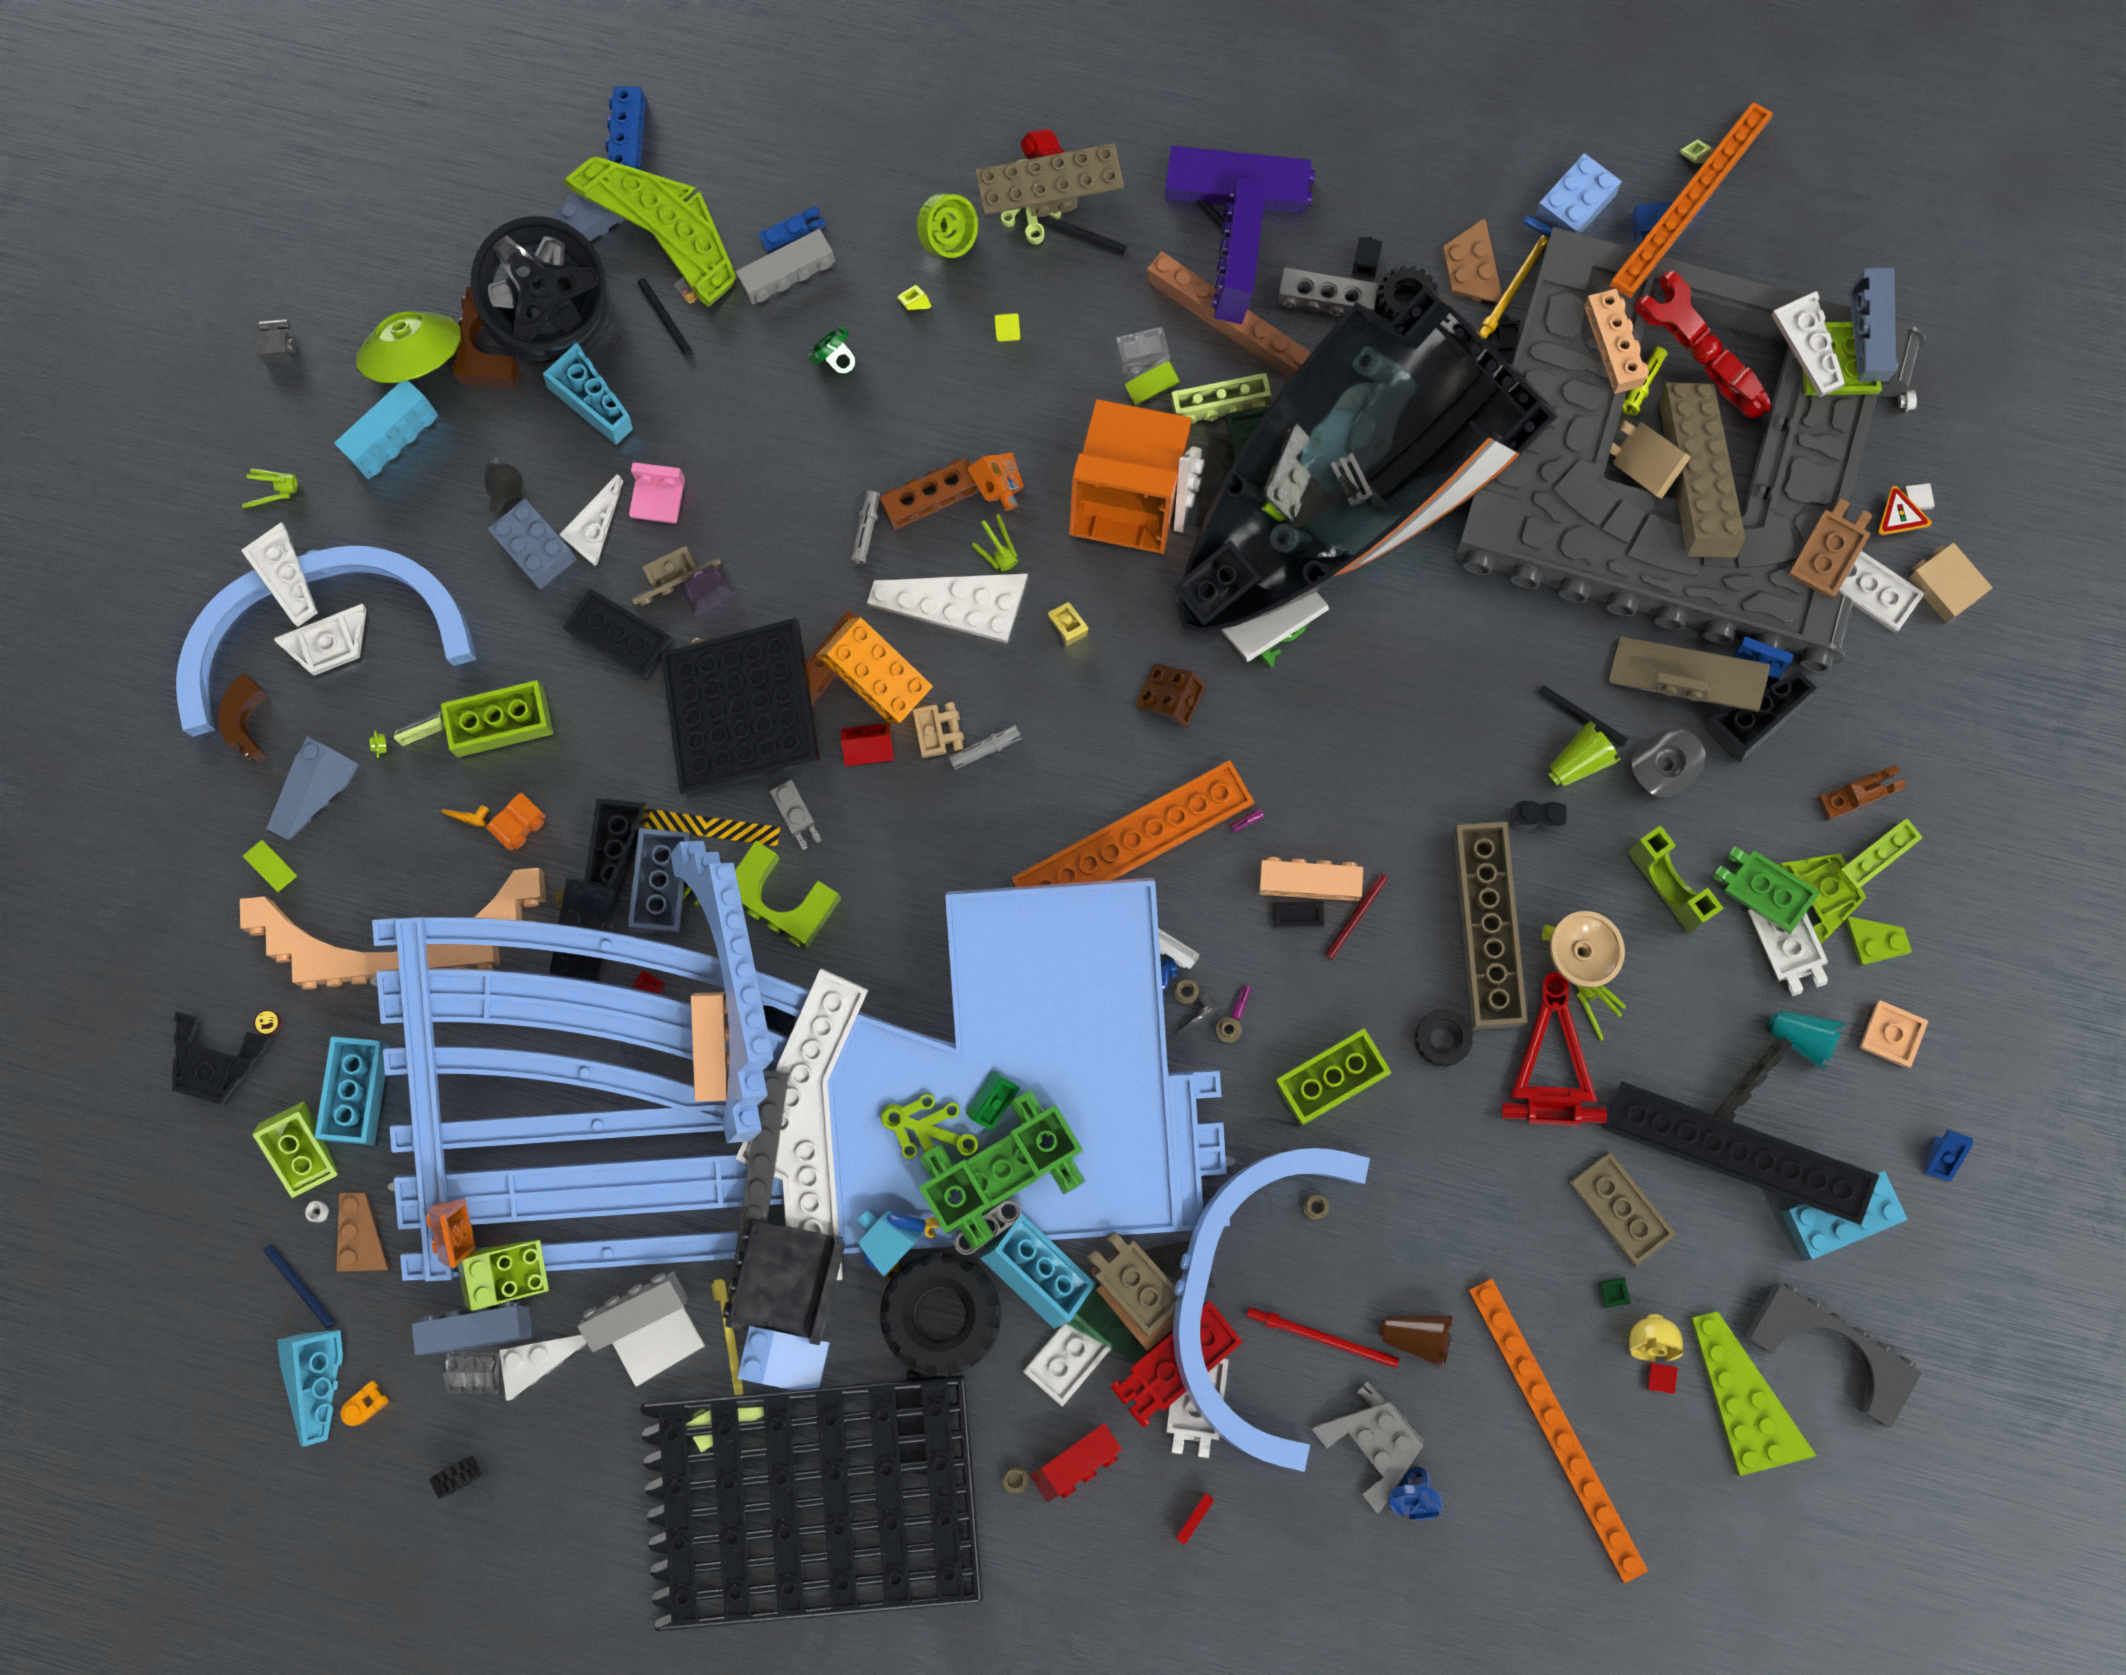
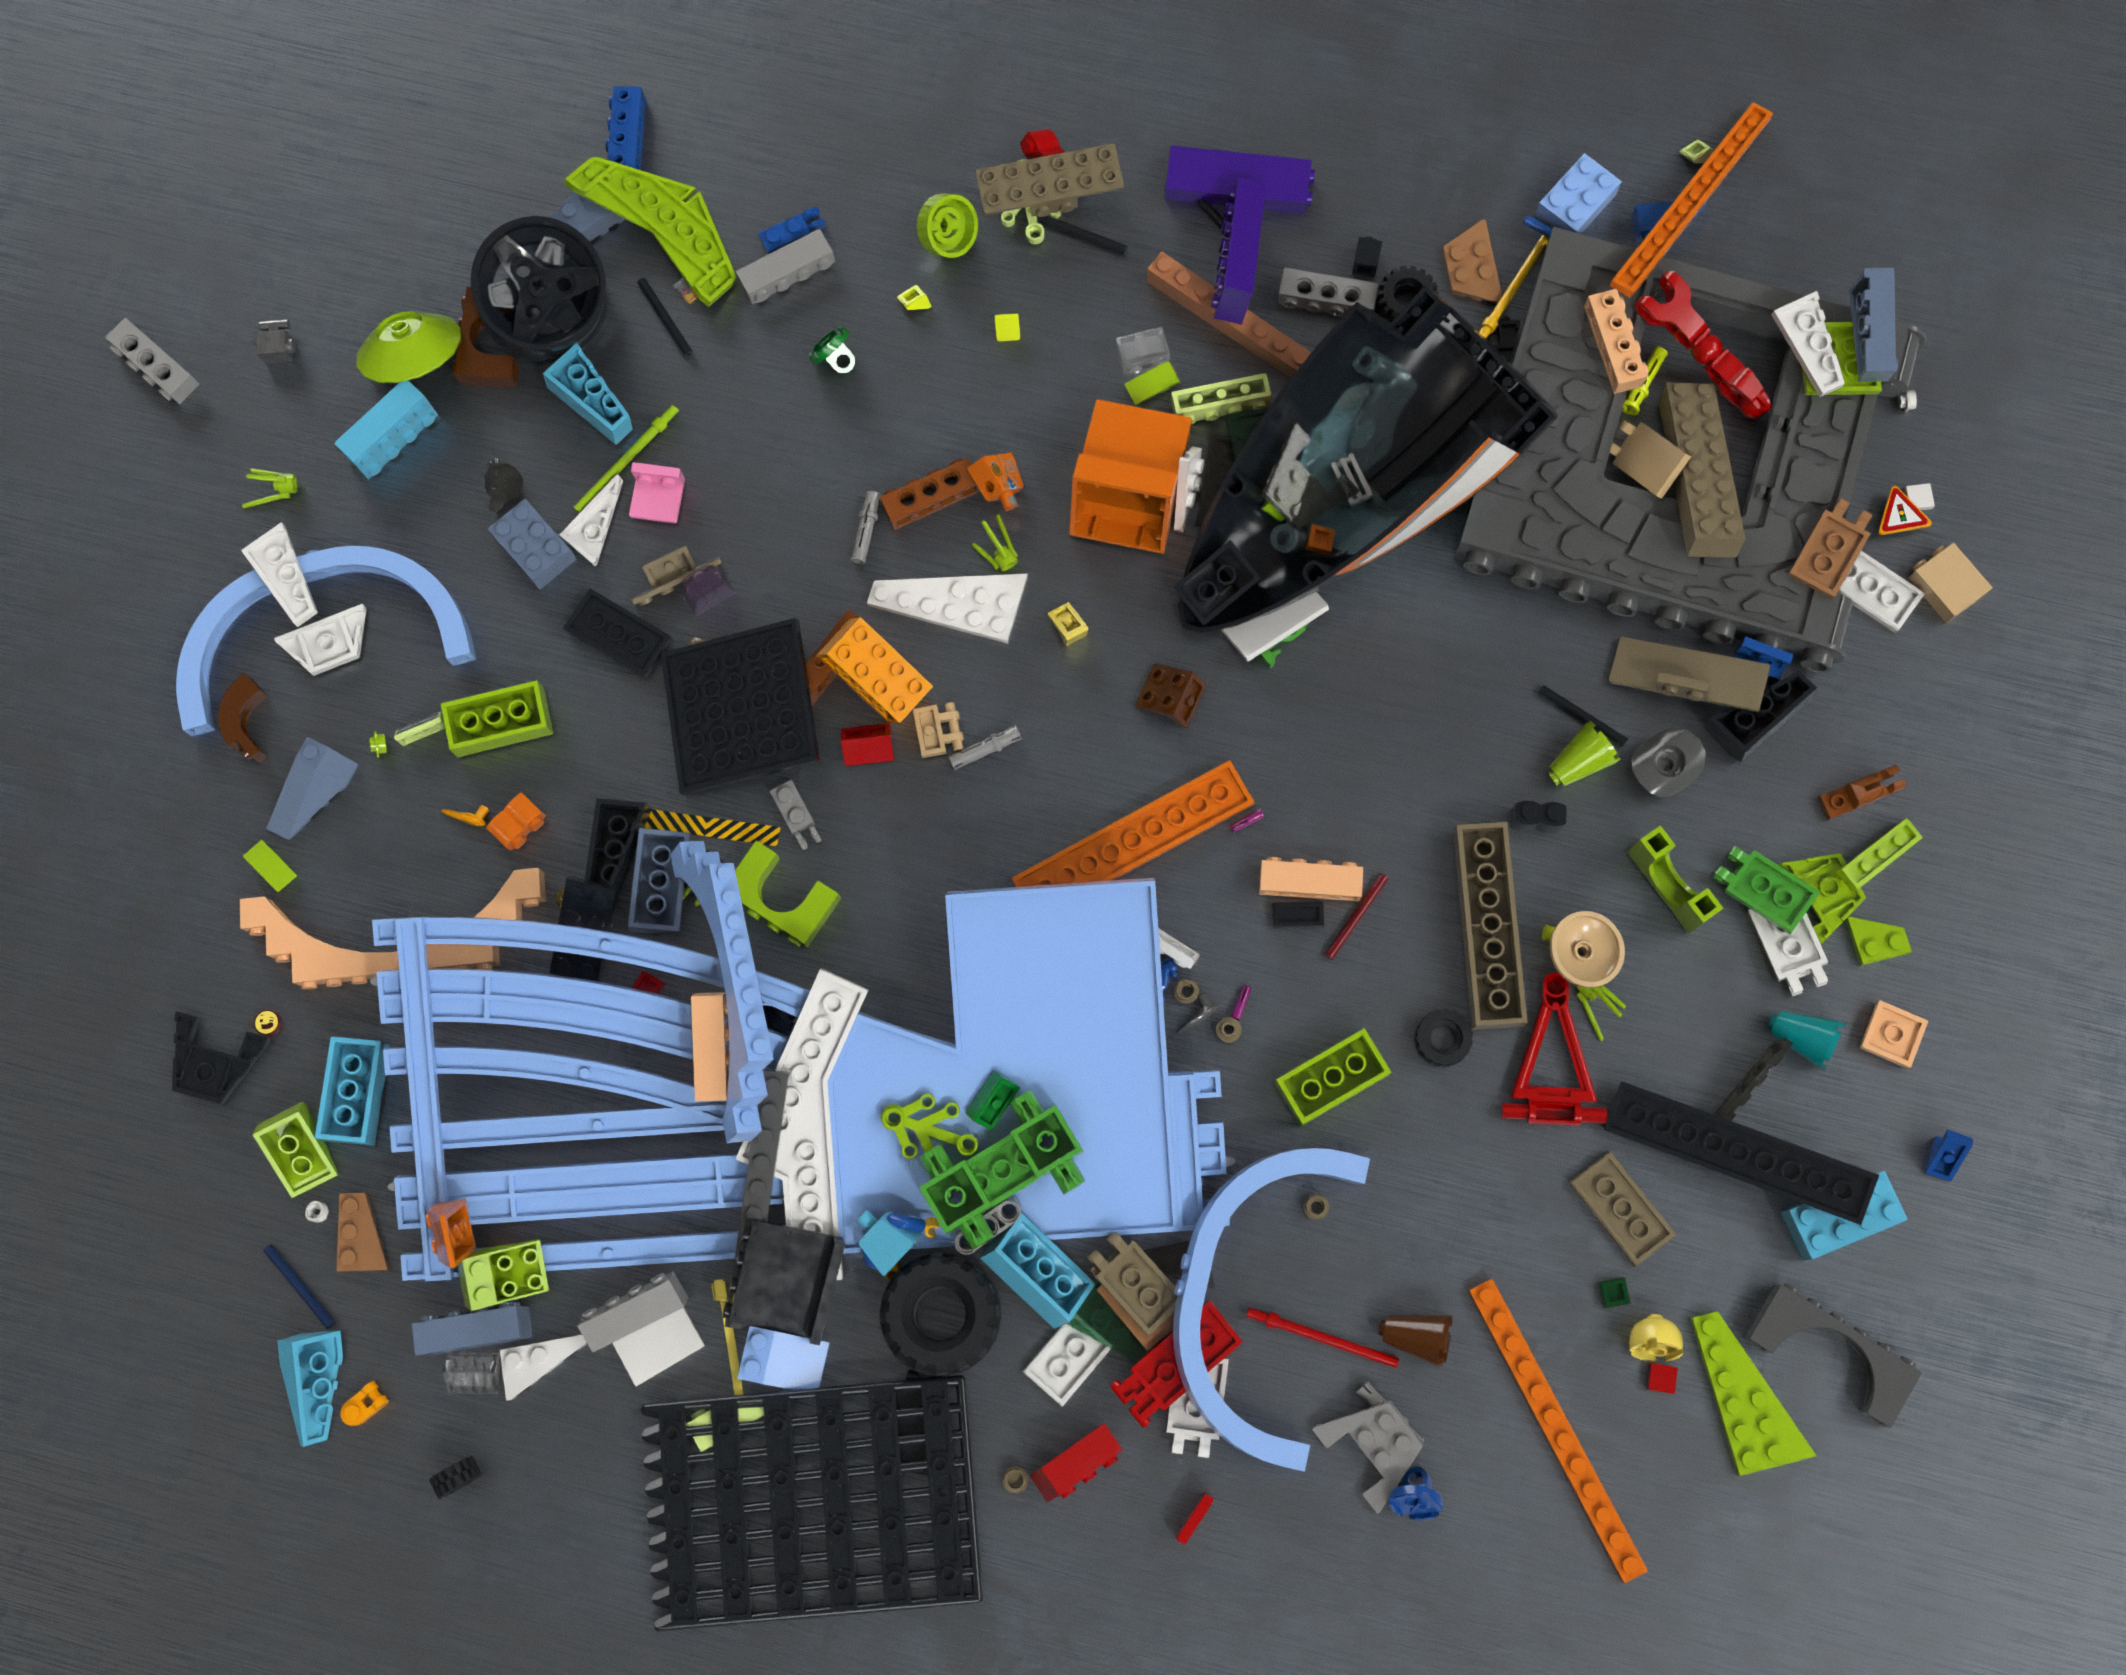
(176, 386): none -> light grey brick
(659, 424): none -> lime bar
(1320, 539): none -> orange plate

